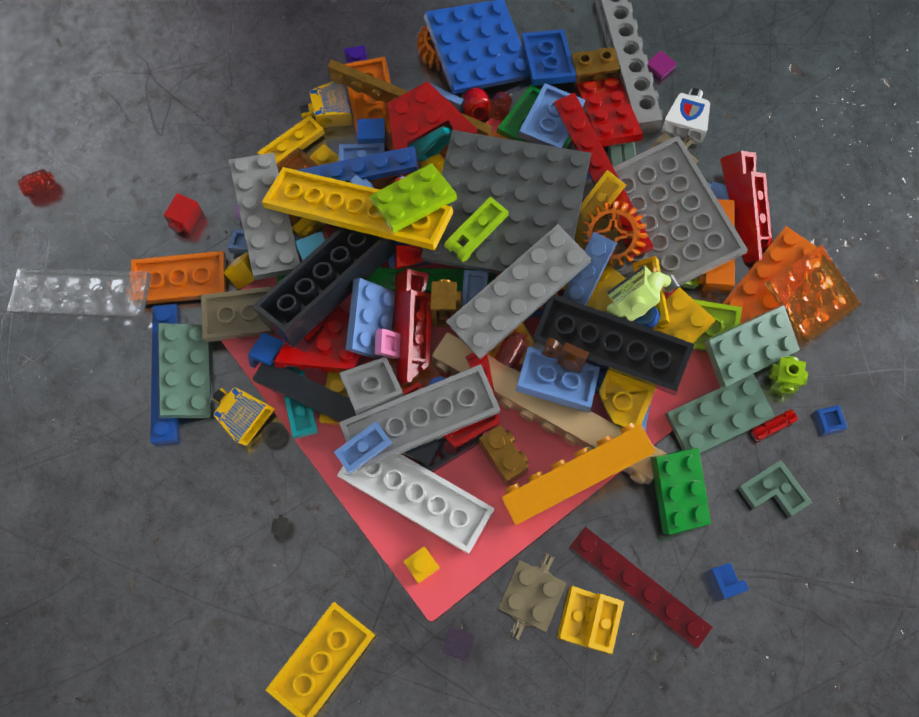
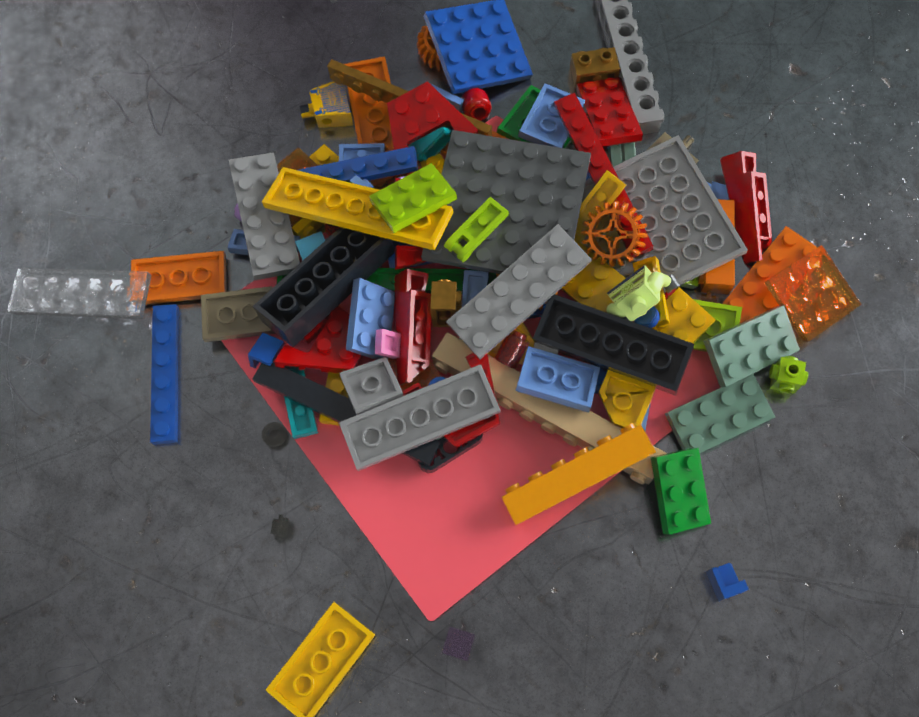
(36, 183): clear red brick -> none
(182, 214): red brick -> none
(183, 372): sand green plate -> none
(240, 271): yellow panel -> none
(241, 414): yellow torso -> none
(298, 136): yellow plate -> none
(355, 54): dark purple plate -> none
(363, 447): medium blue plate -> none
(371, 131): blue panel -> none
(421, 565): yellow plate -> none
(424, 499): white plate -> none
(499, 105): clear red brick -> none
(503, 455): pearl gold brick -> none
(532, 596): dark tan plate -> none
(548, 57): blue plate -> none
(567, 355): reddish brown plate -> none
(583, 284): medium blue plate -> none
(590, 620): yellow slope -> none
(641, 588): dark red plate -> none
(661, 65): magenta tile -> none
(688, 116): white torso -> none
(773, 425): red axle -> none
(775, 483): sand green plate -> none
(830, 420): blue tile -> none

